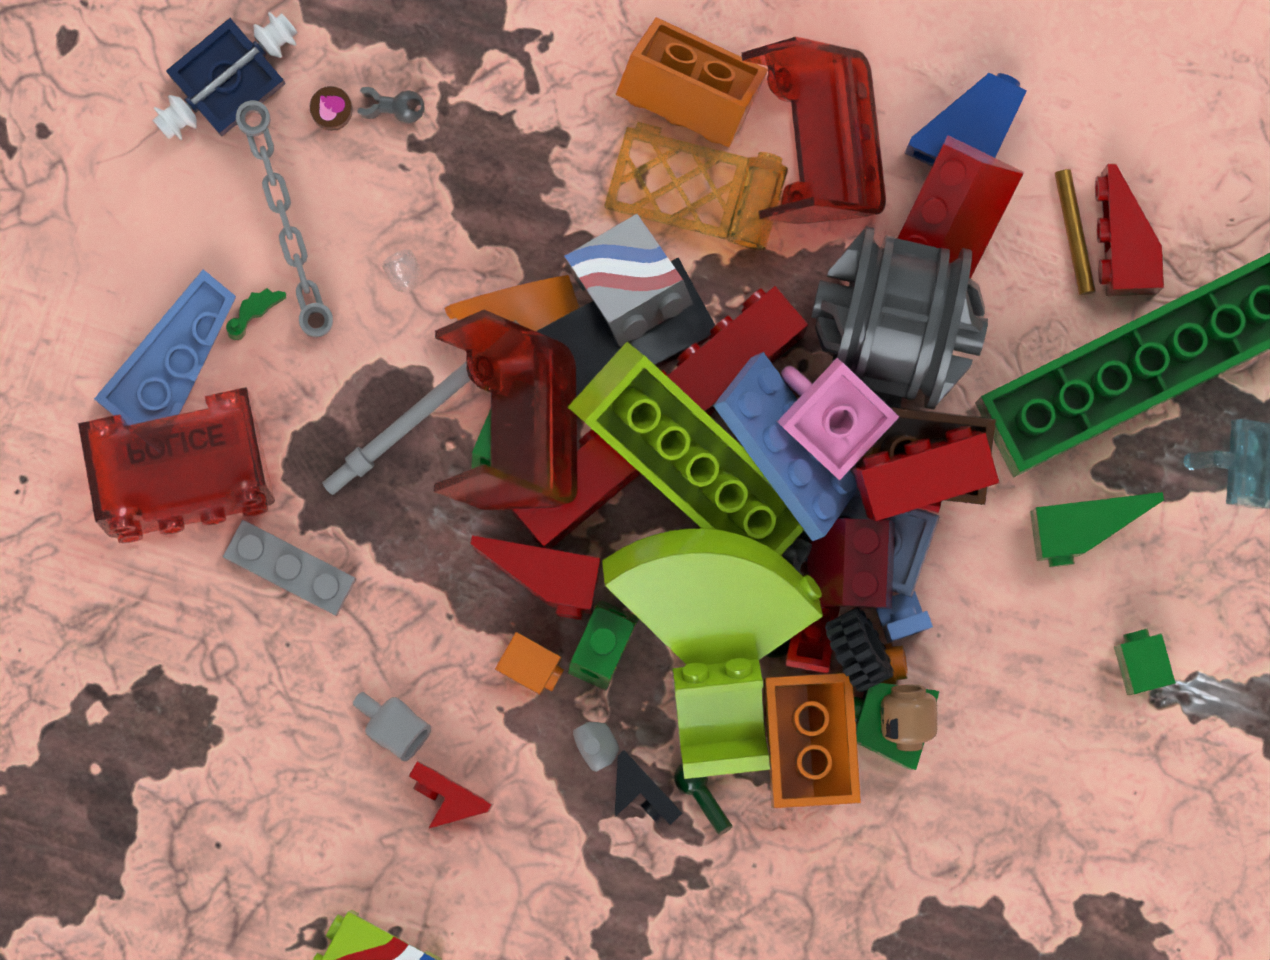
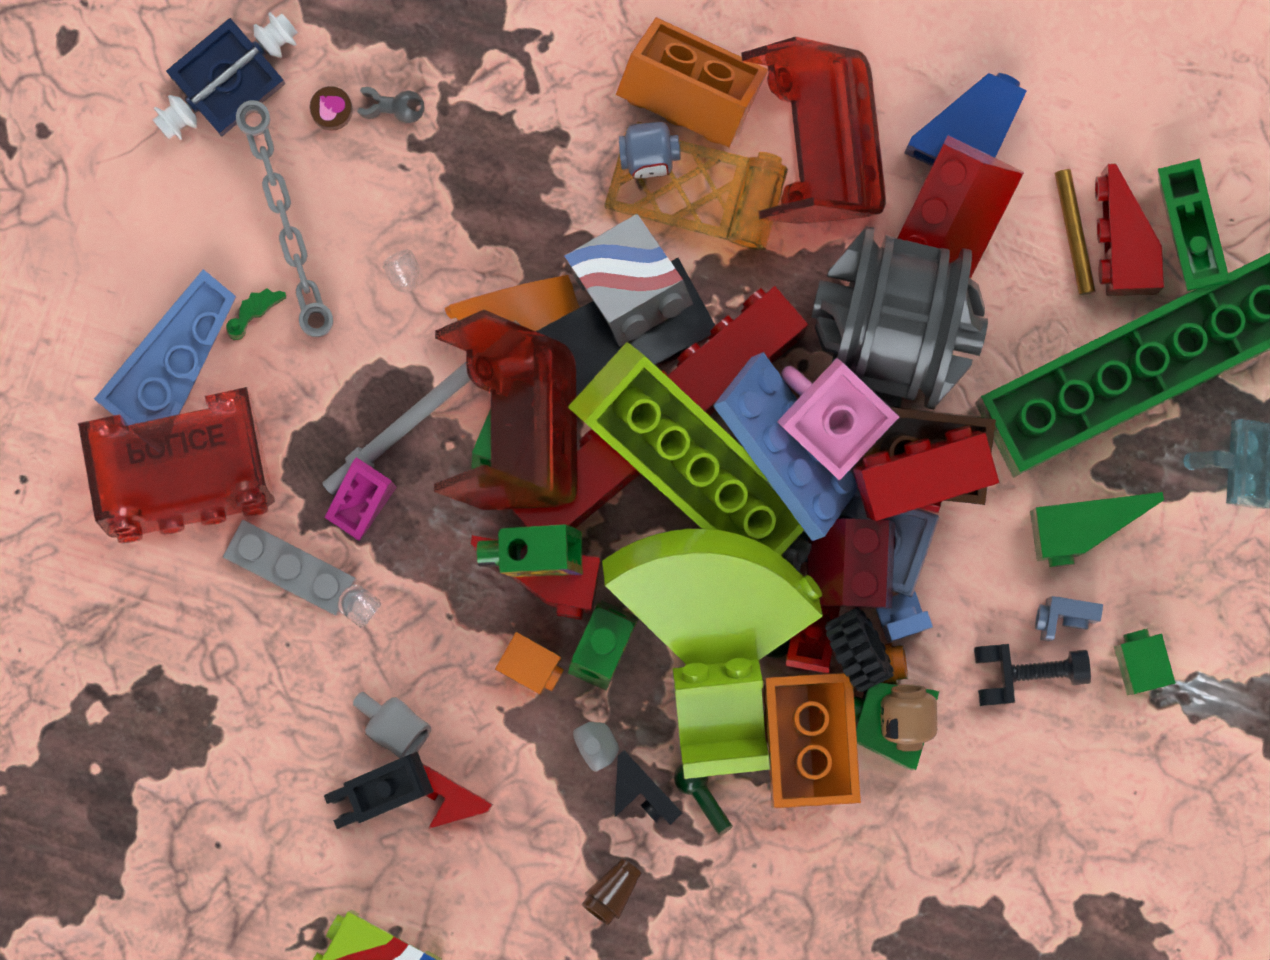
(358, 604): none -> clear piece
(359, 499): none -> dark pink slope
(382, 790): none -> black hinge
(550, 552): none -> green torso
(611, 892): none -> reddish brown cone
(649, 150): none -> sand blue head
(1074, 613): none -> sand blue bracket
(1075, 668): none -> black bar
(1192, 224): none -> green slope

